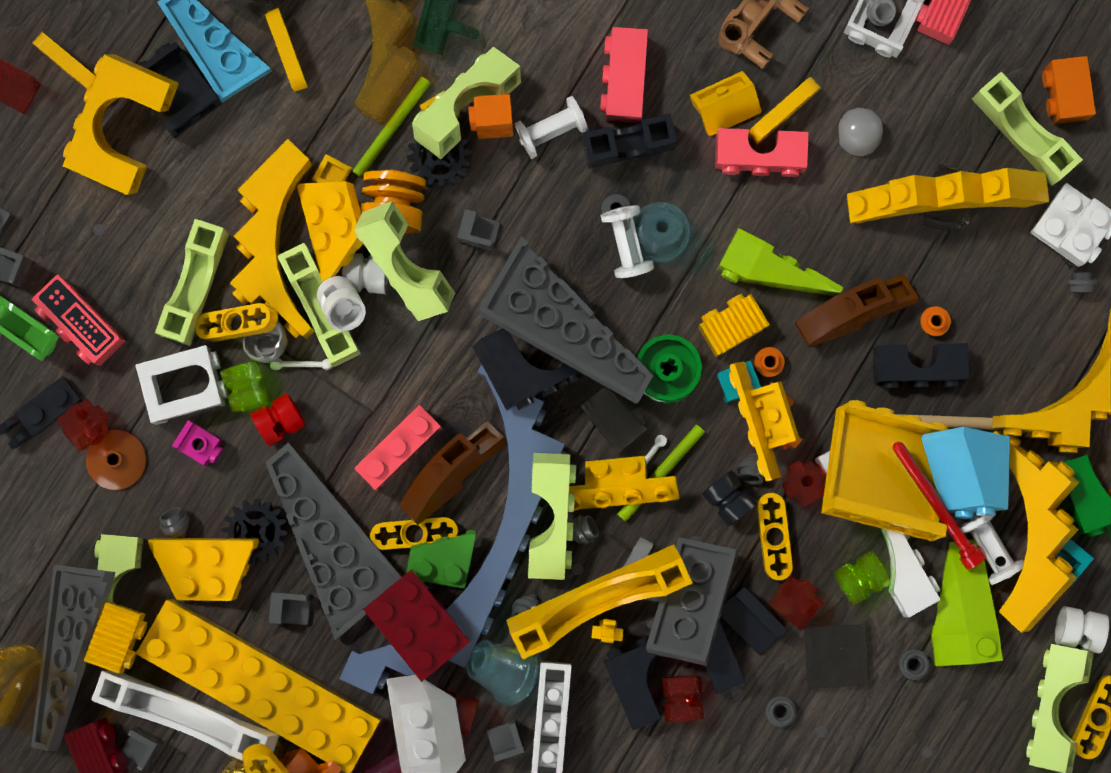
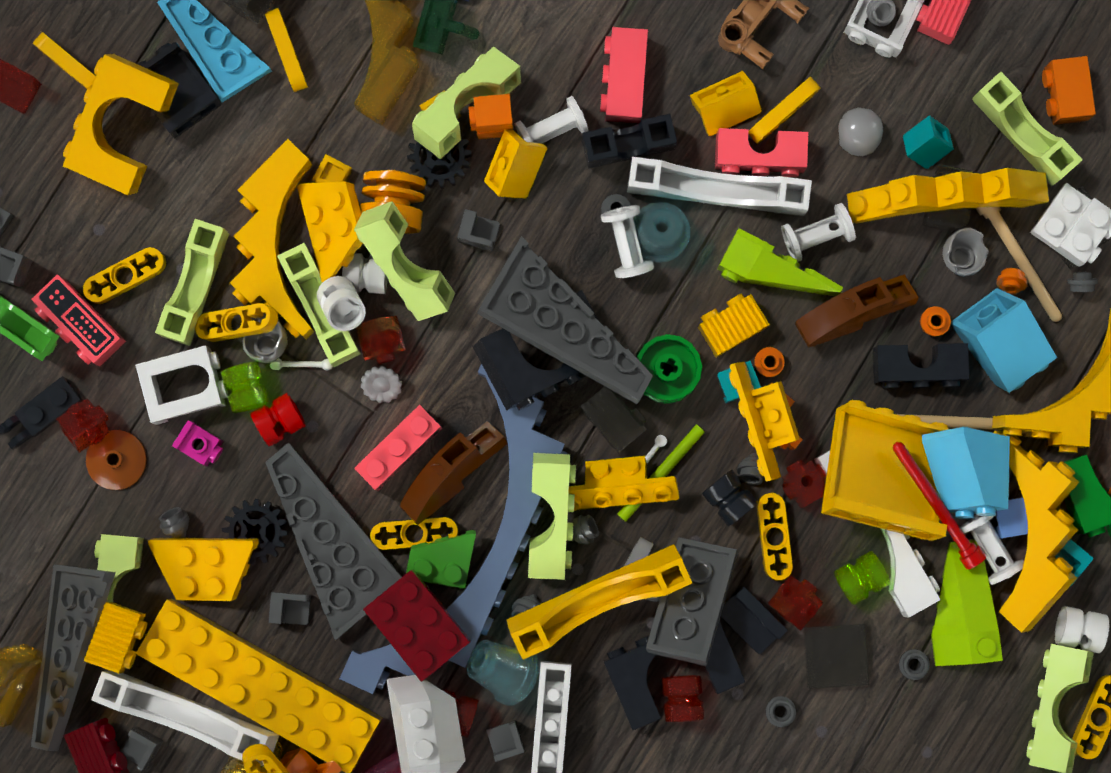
(108, 292): none -> yellow beam
(381, 339): none -> clear red brick
(381, 384): none -> light grey piece
(391, 127): lime bar -> none
(514, 166): none -> yellow panel
(607, 631): yellow plate -> none
(750, 192): none -> white arch
(818, 232): none -> white hose
(928, 142): none -> teal panel
(965, 252): none -> light grey hair
(1004, 339): none -> medium azure slope
(1012, 280): none -> orange plate
(1012, 520): none -> medium blue panel
(1021, 260): none -> tan piece

